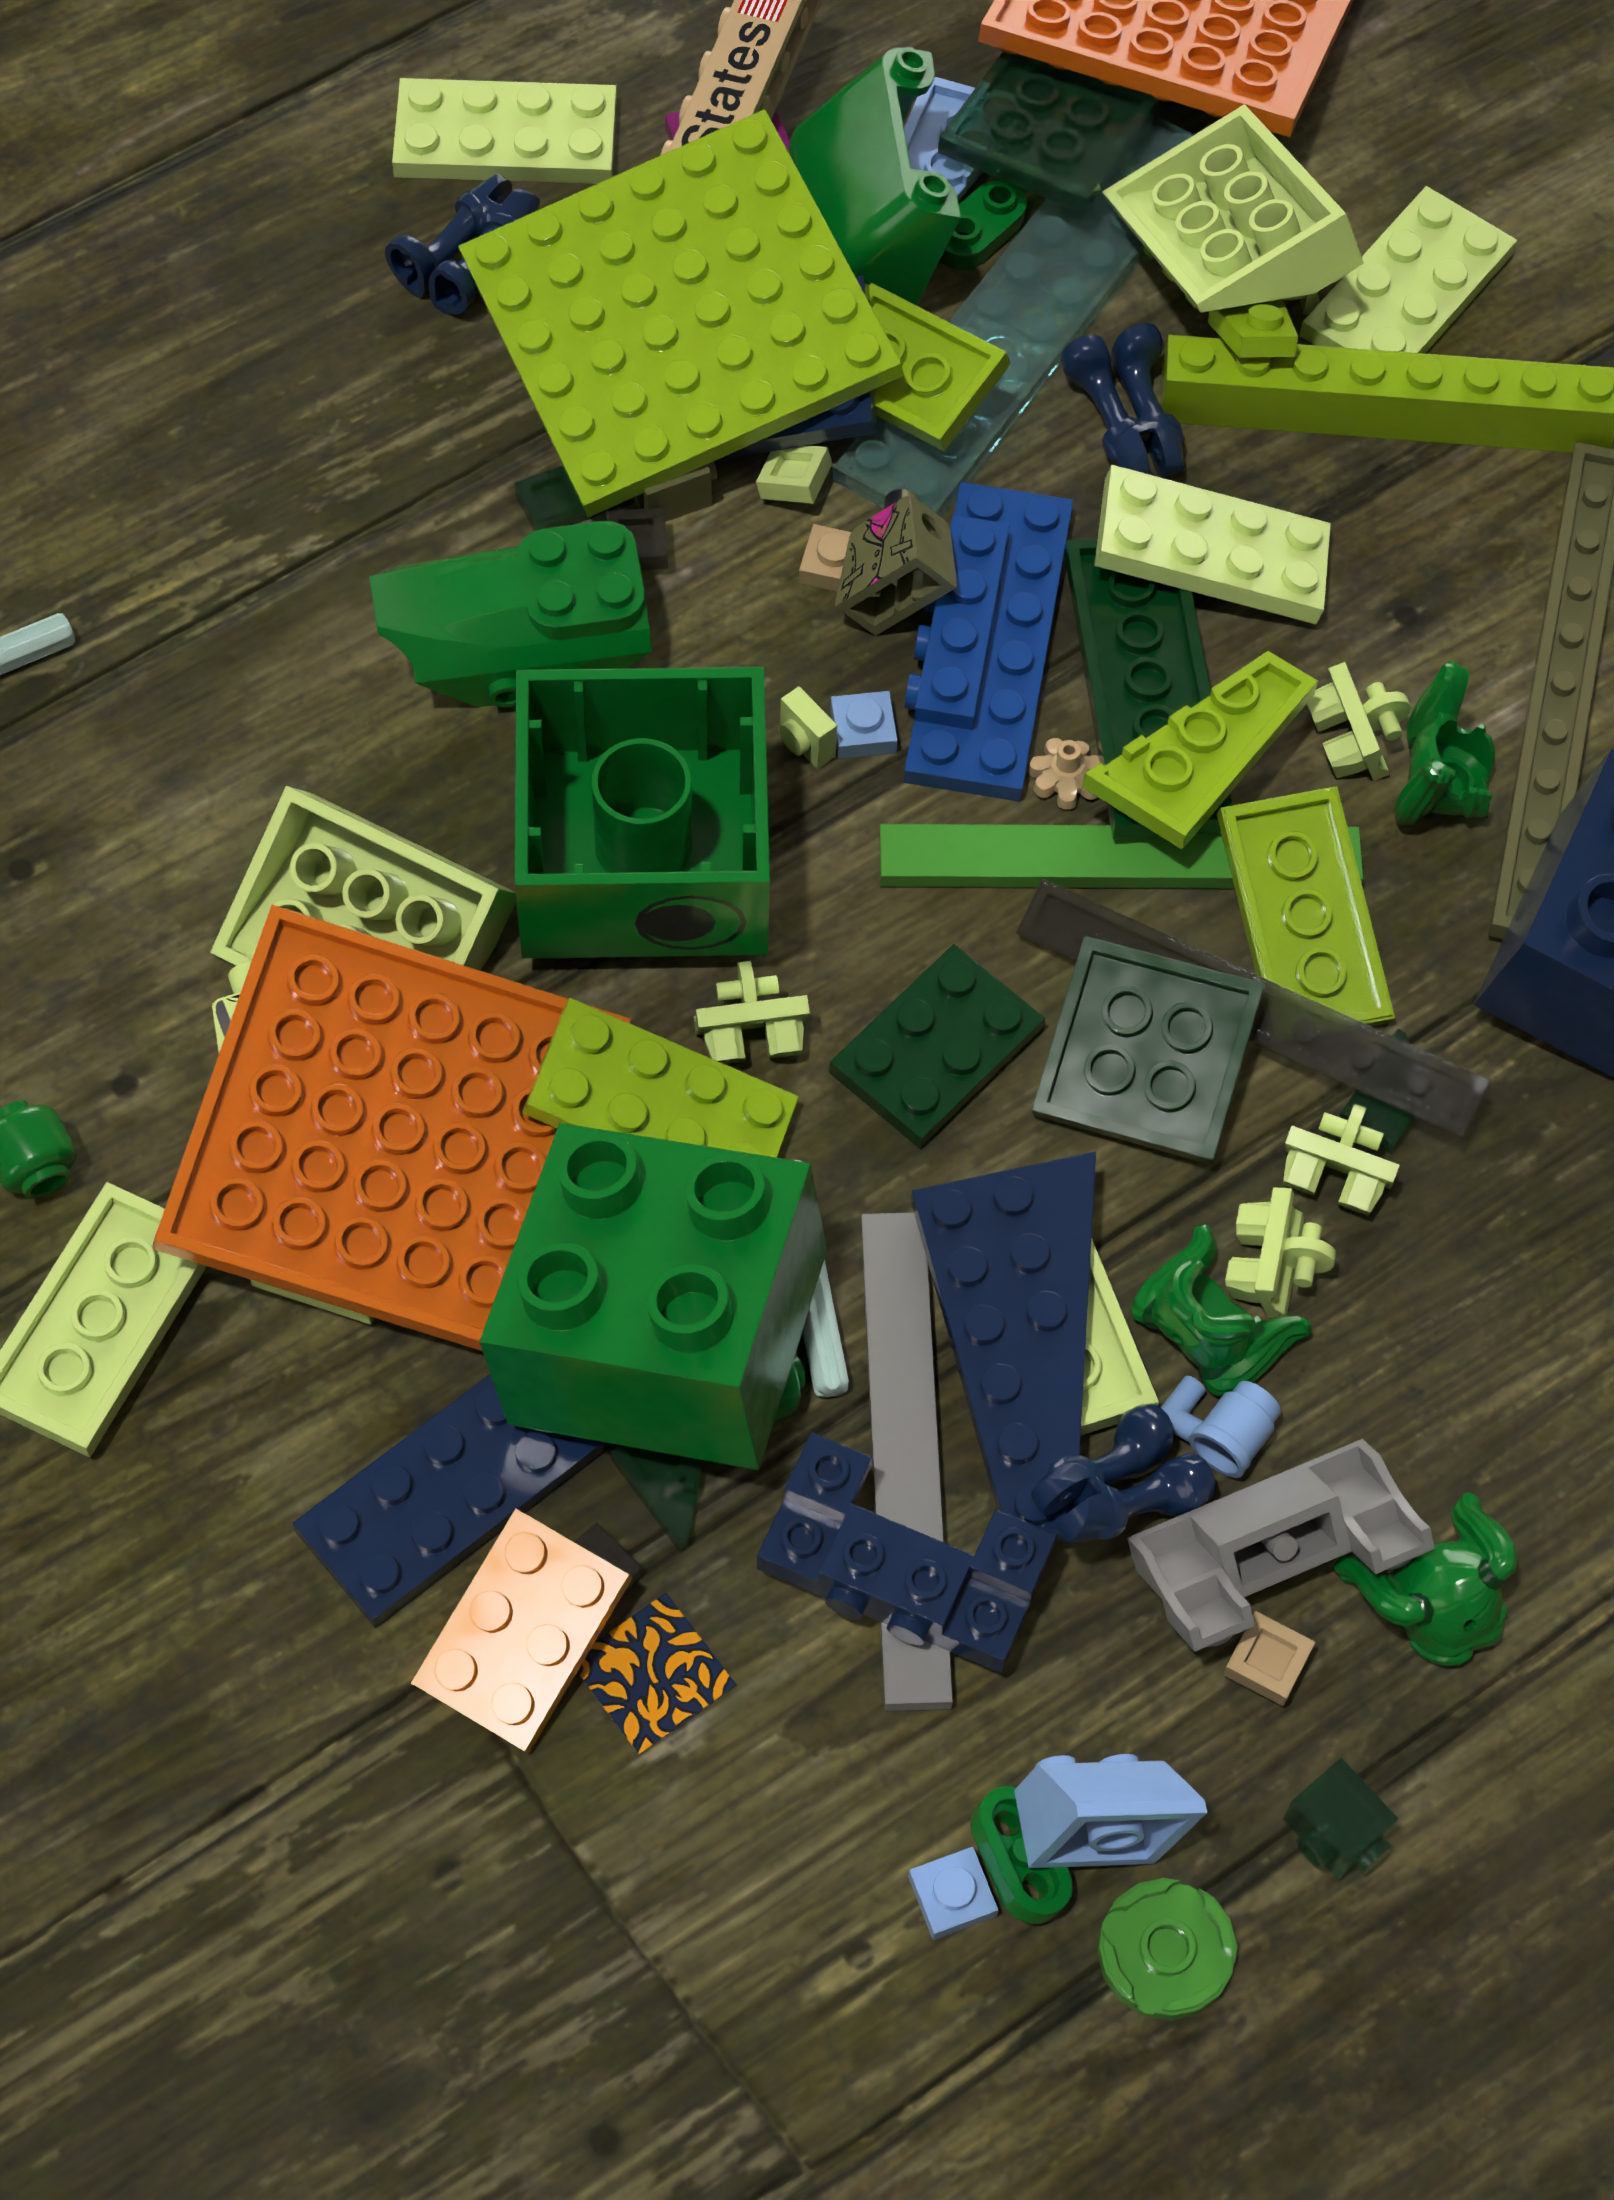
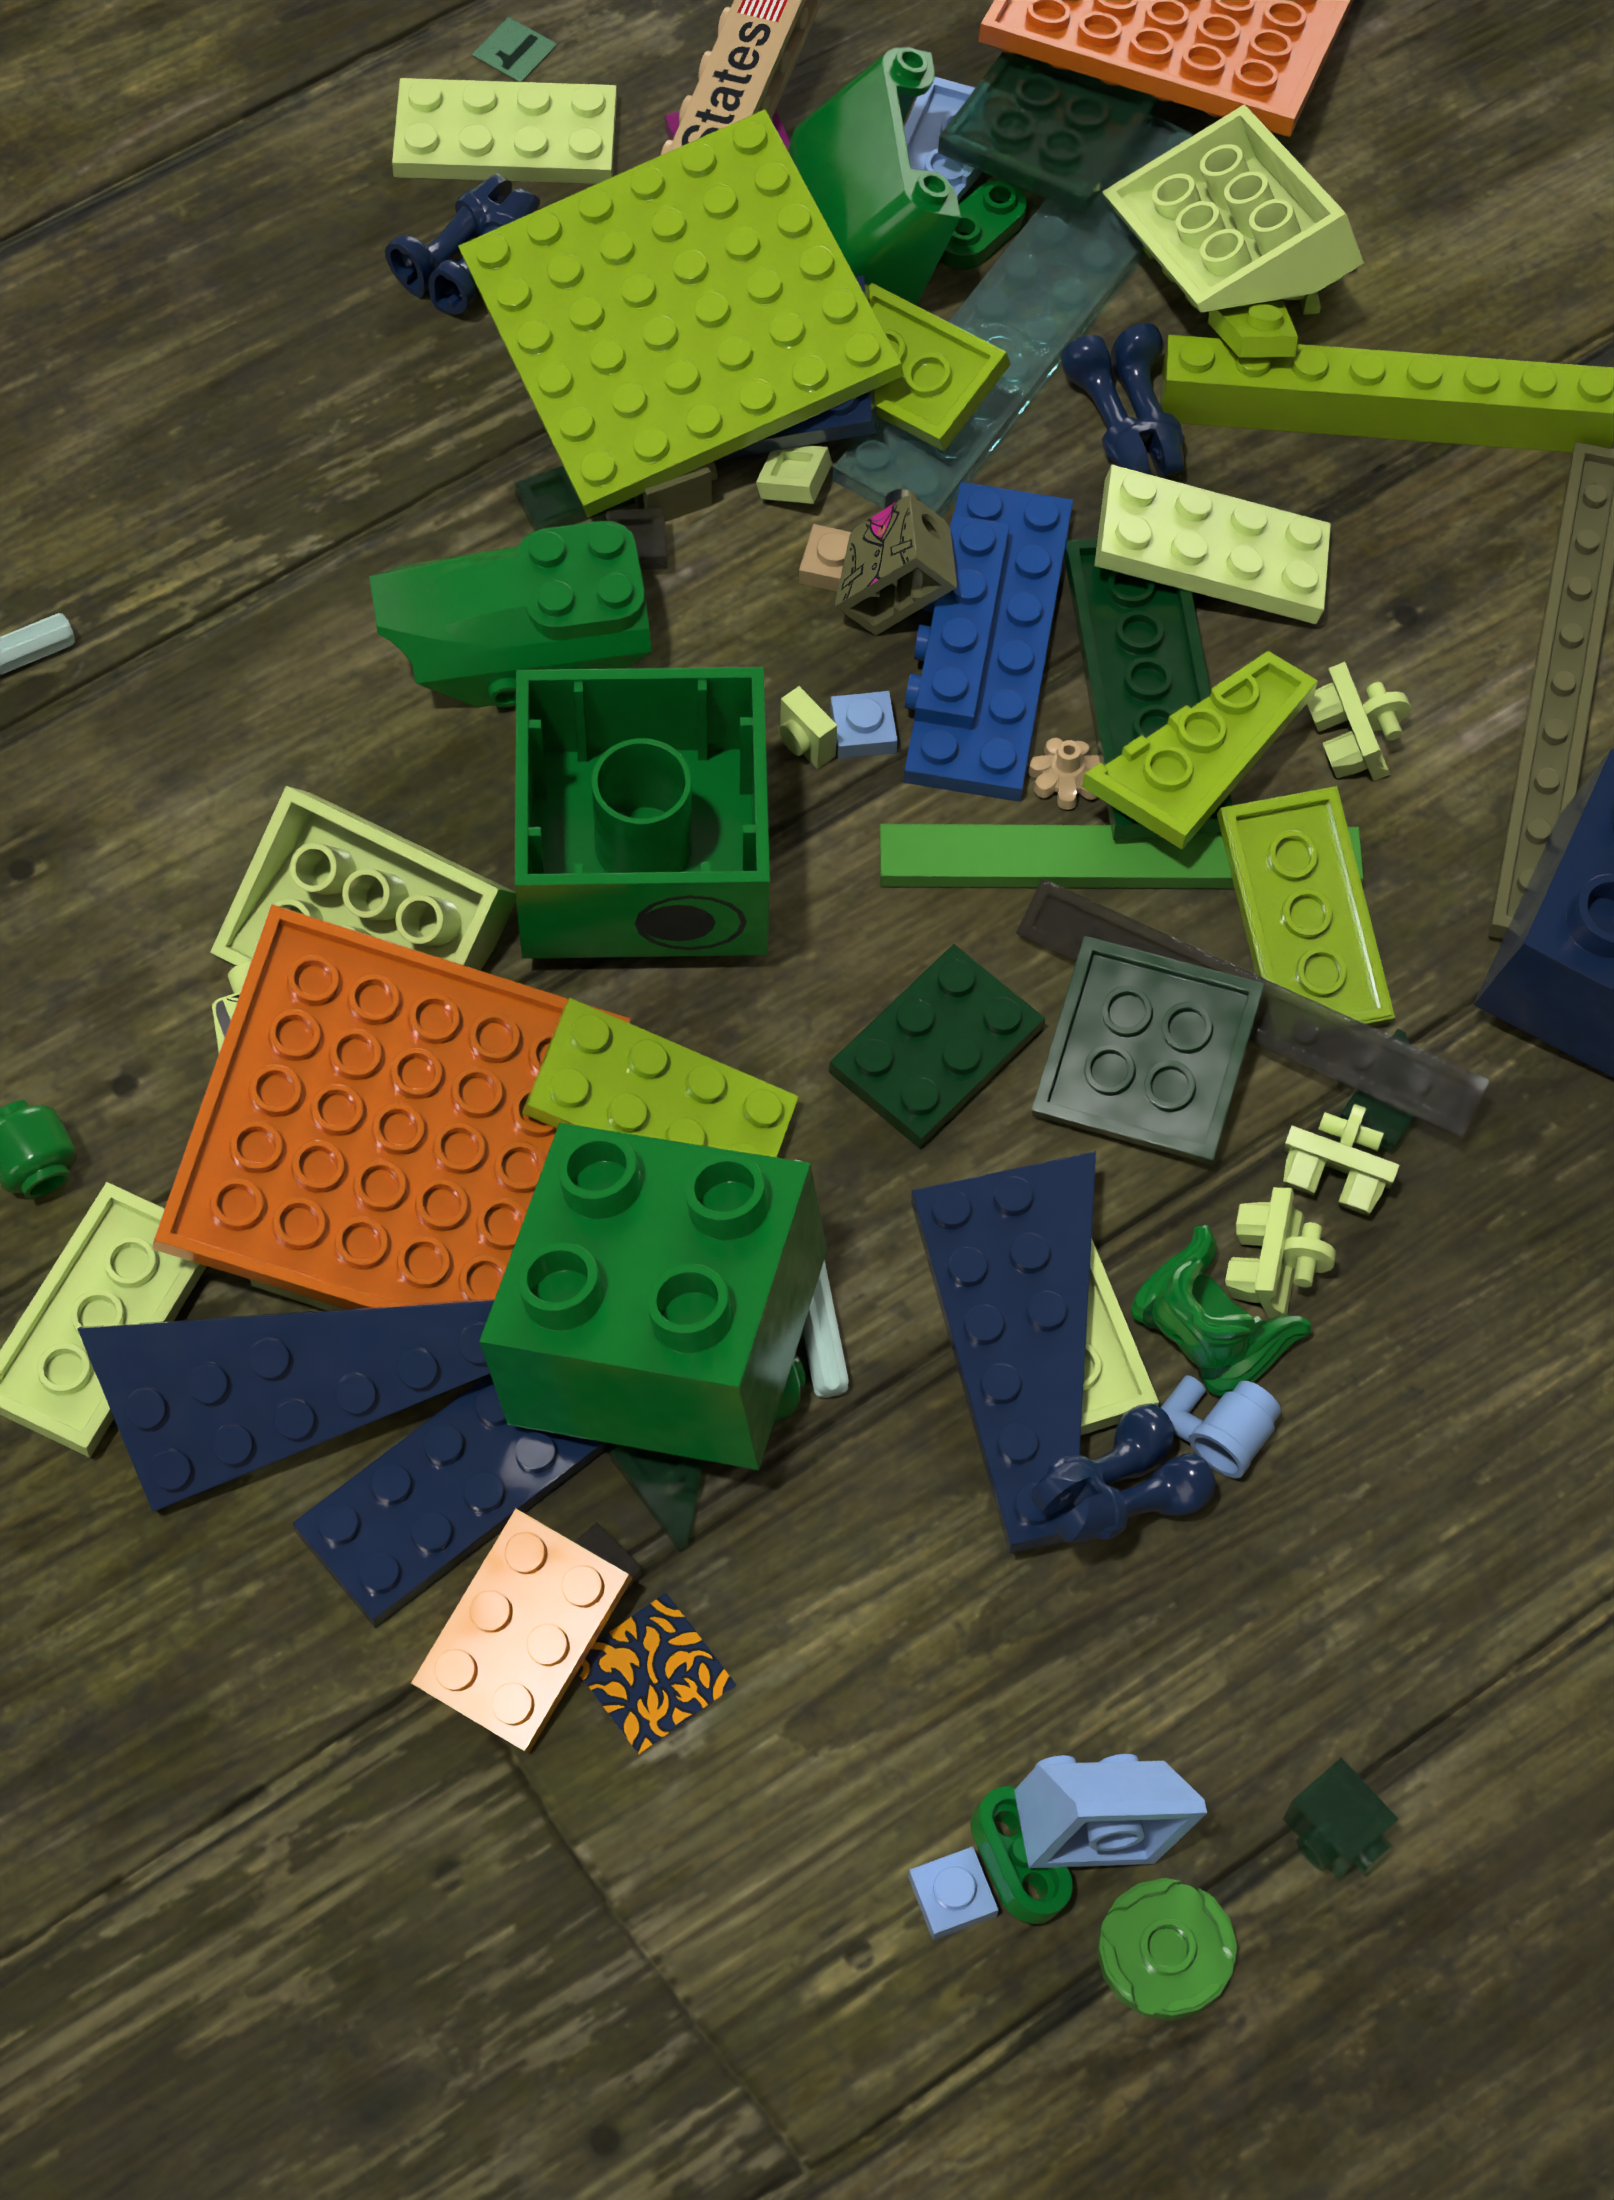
(252, 1389): none -> dark blue wing
(514, 49): none -> clear green sticker
(724, 1024): yellowish green hips -> none
(896, 1572): dark blue bracket -> none
(903, 1430): light grey tile -> none
(1269, 1658): tan plate -> none
(1272, 1532): light grey bracket -> none
(1412, 280): yellowish green plate -> none
(1445, 1587): green hair -> none
(1447, 763): green hair -> none

